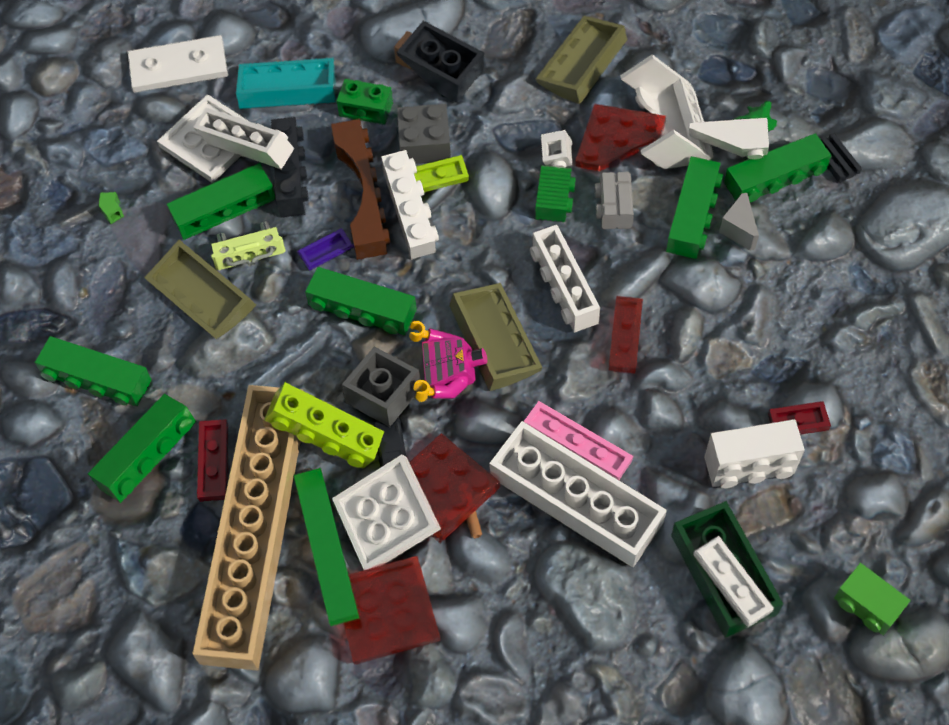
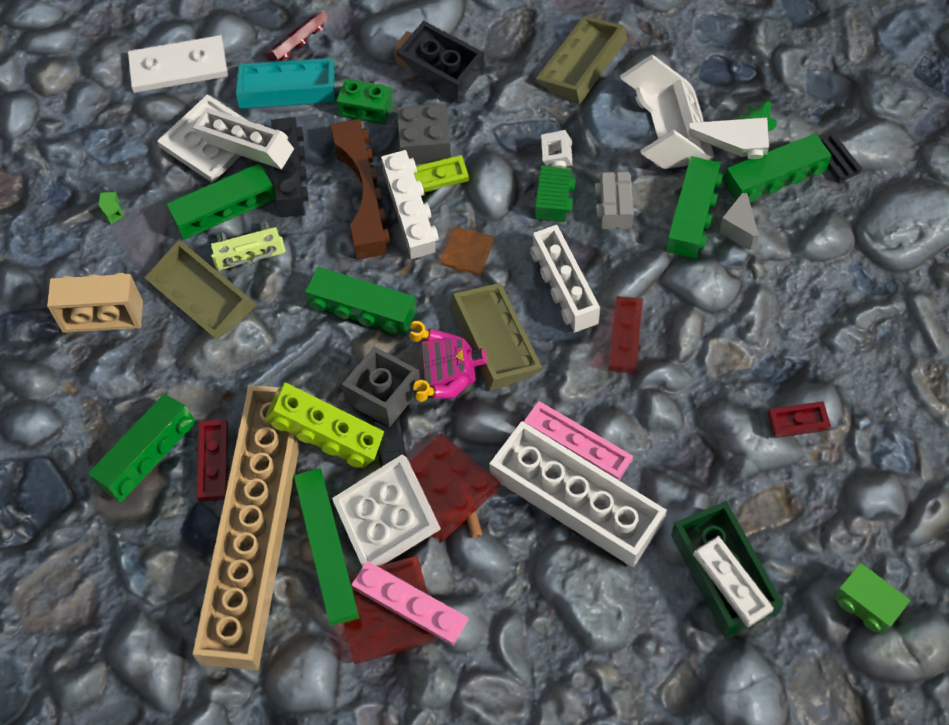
(93, 371): green brick -> none
(95, 302): none -> tan brick
(297, 37): none -> plate
(325, 249): dark purple tile -> none
(410, 603): none -> bright pink plate
(467, 251): none -> clear orange piece
(616, 134): clear red plate -> none
(754, 453): white brick -> none

